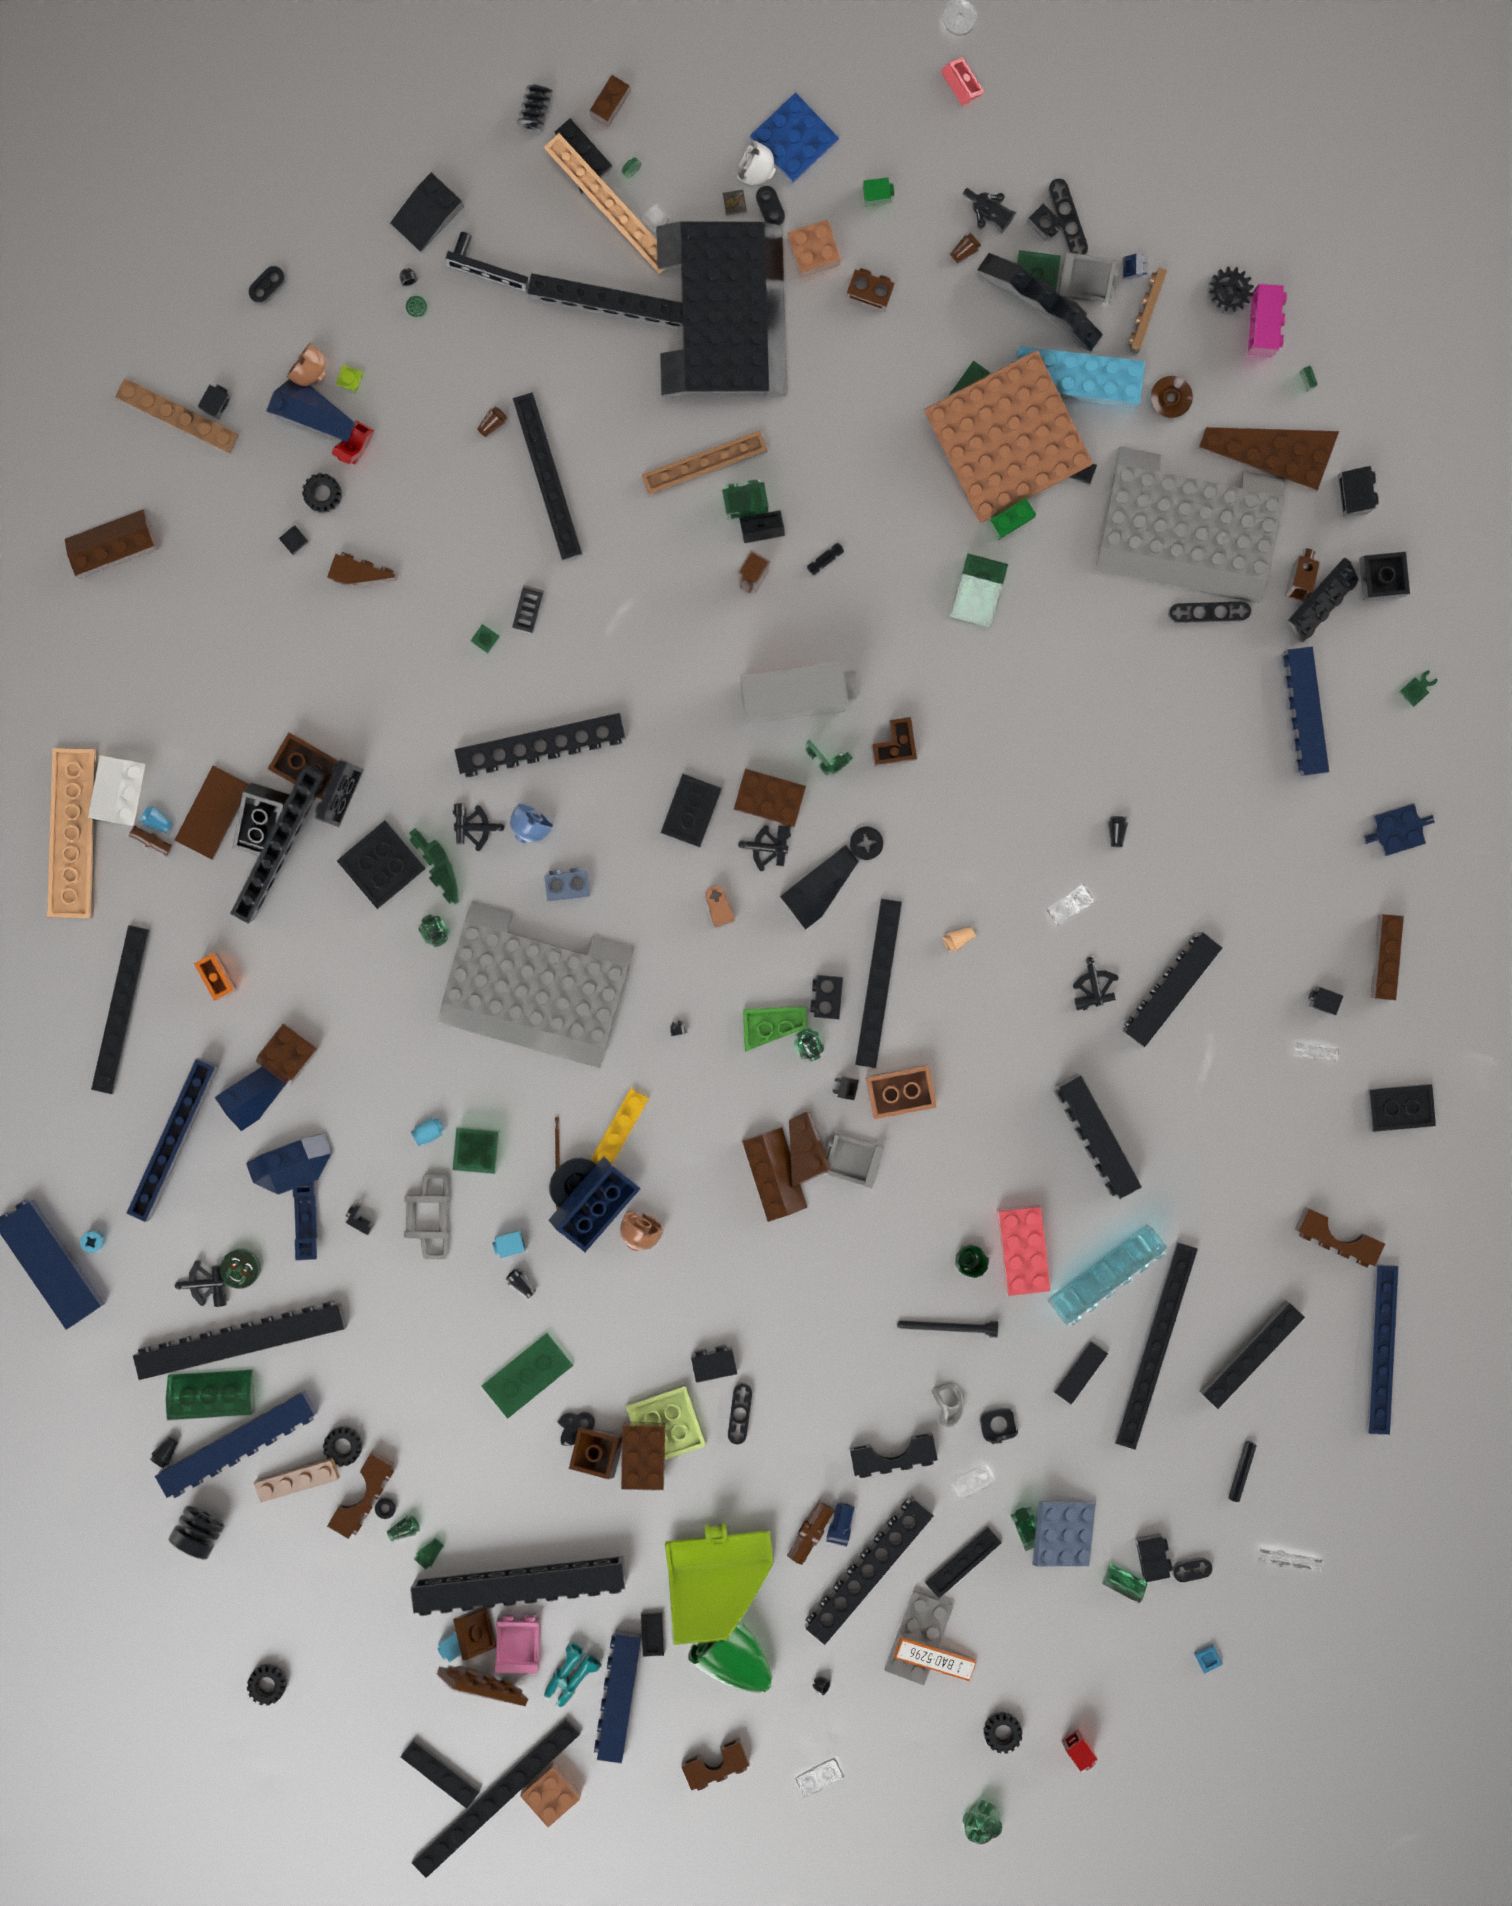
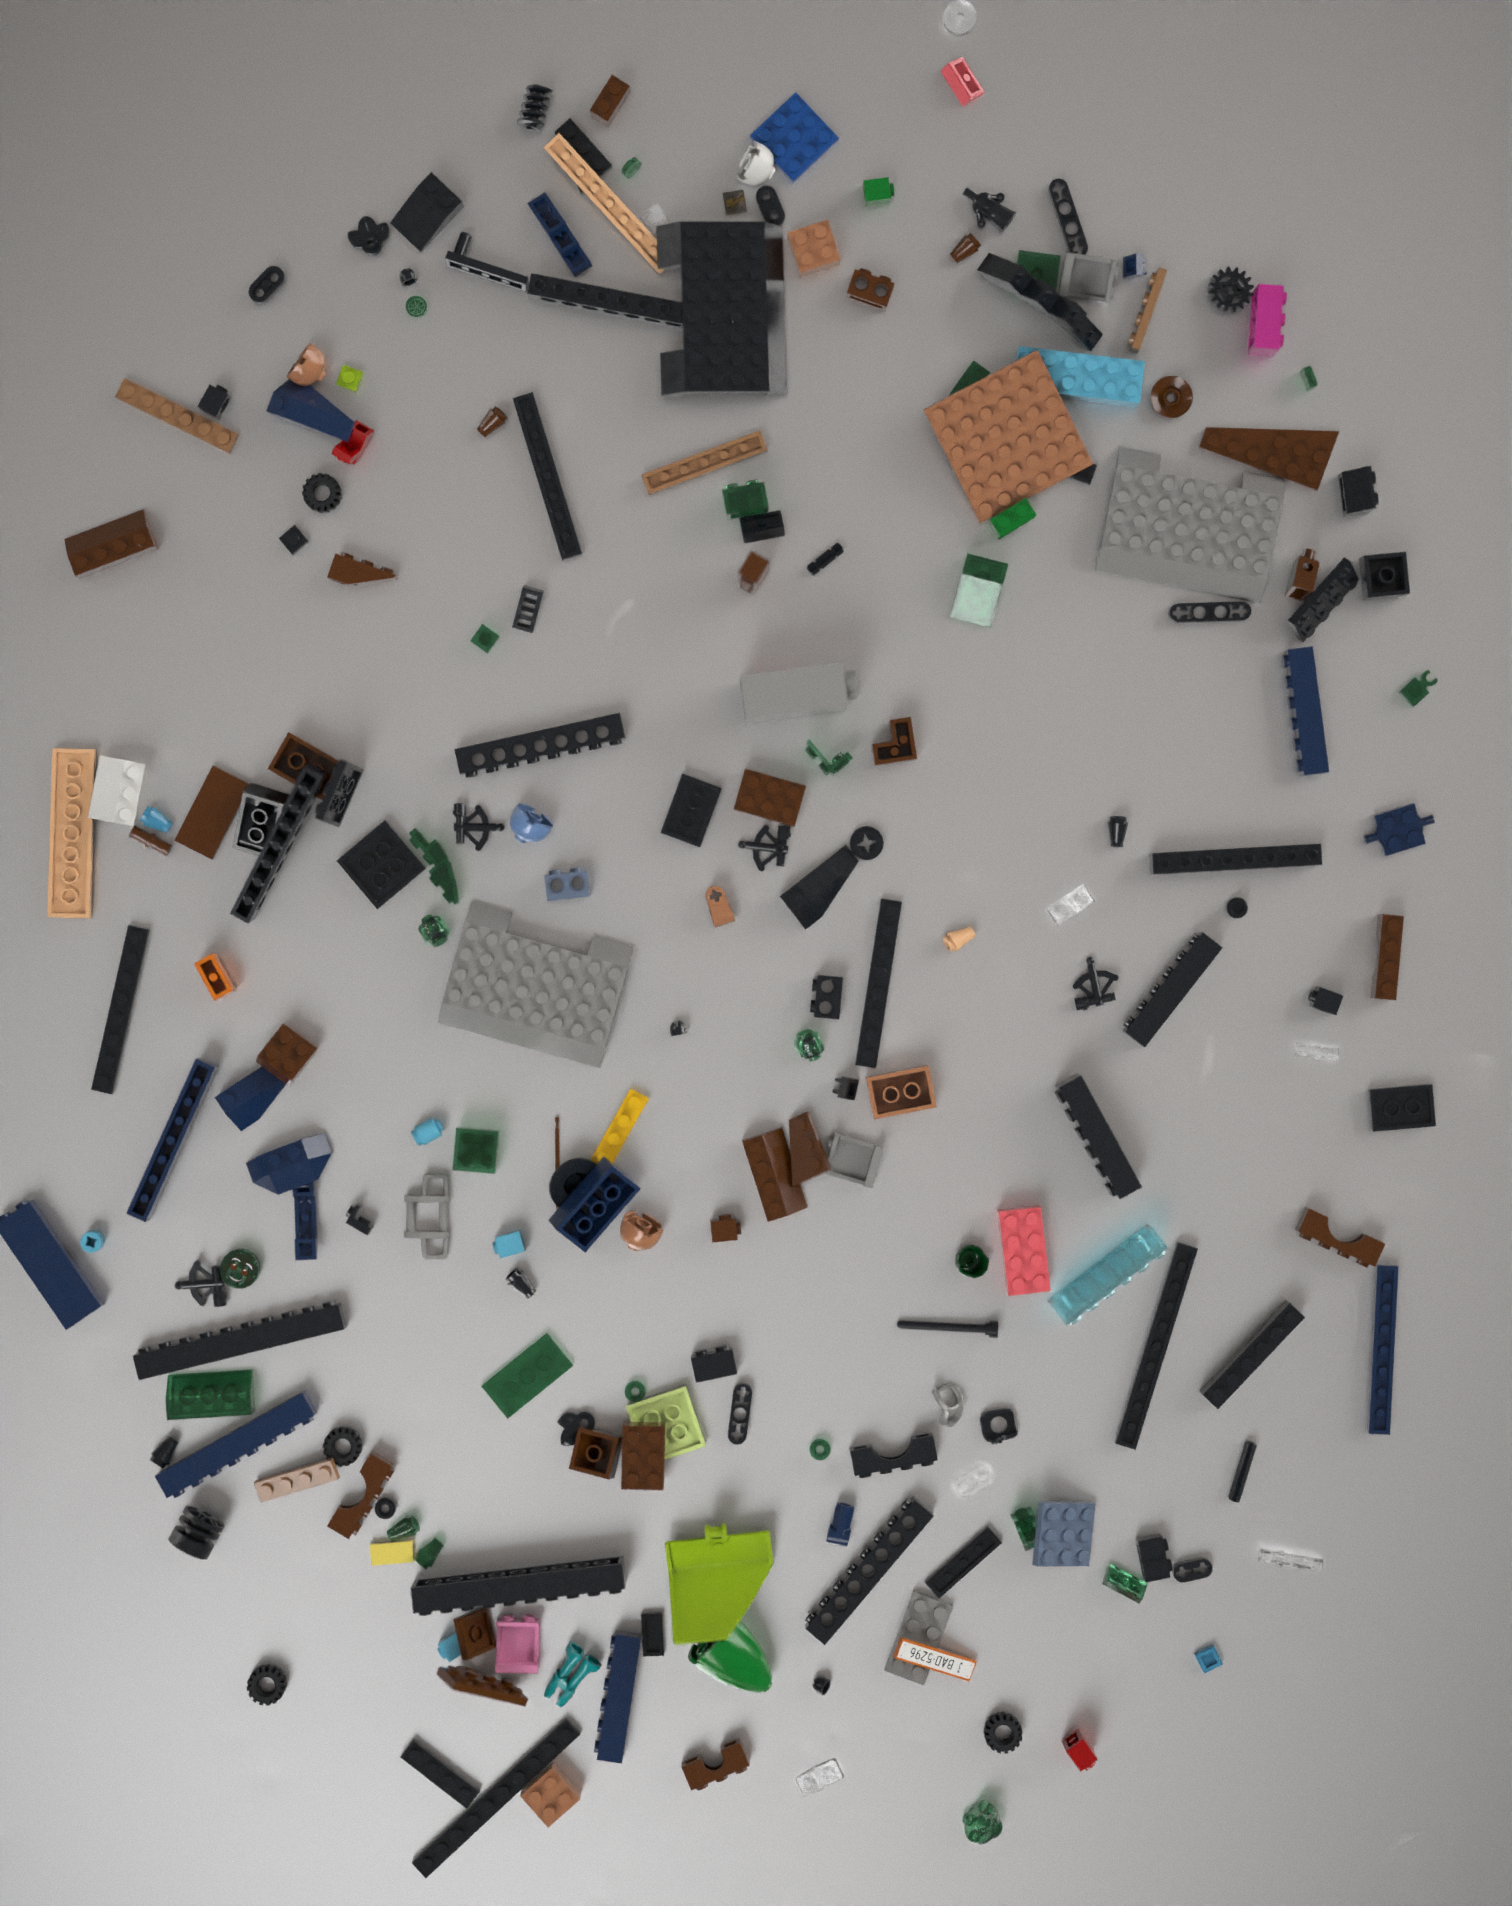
(367, 233): none -> black plate
(392, 1552): none -> light yellow tile
(559, 234): none -> dark blue slope
(635, 1398): none -> clear green plate
(725, 1228): none -> reddish brown brick
(771, 1024): bright green wing -> none
(810, 1533): reddish brown piece -> none
(823, 1455): none -> clear green plate
(1044, 212): black brick -> none
(1080, 1372): black tile -> none
(1235, 859): none -> black brick
(1236, 907): none -> black plate

